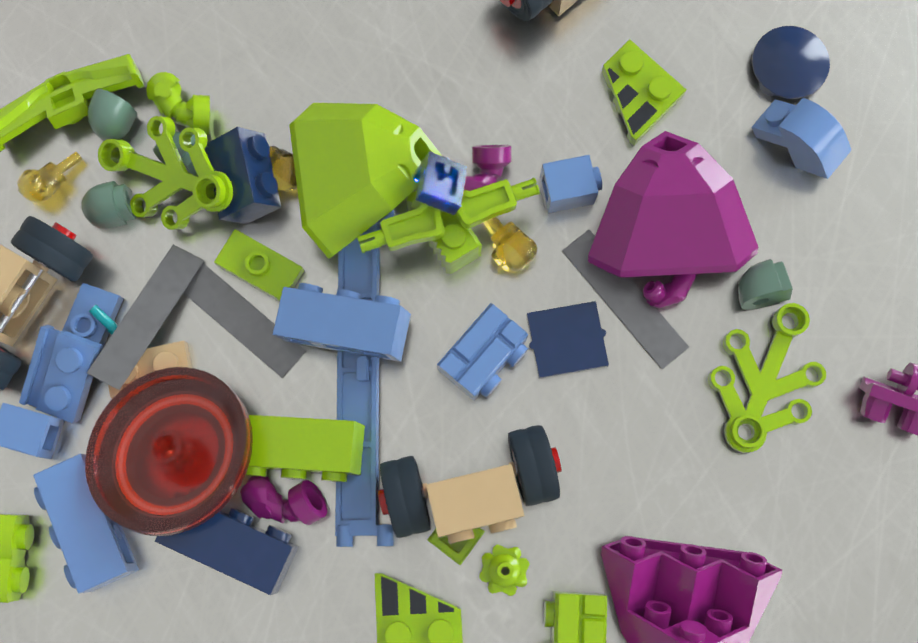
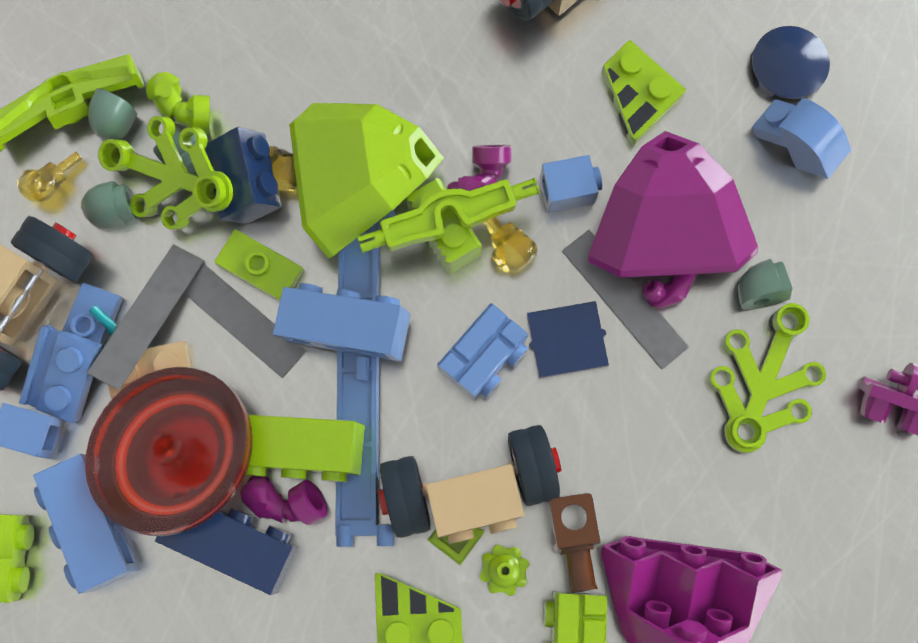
(440, 182): clear blue bracket -> none
(576, 543): none -> reddish brown bracket

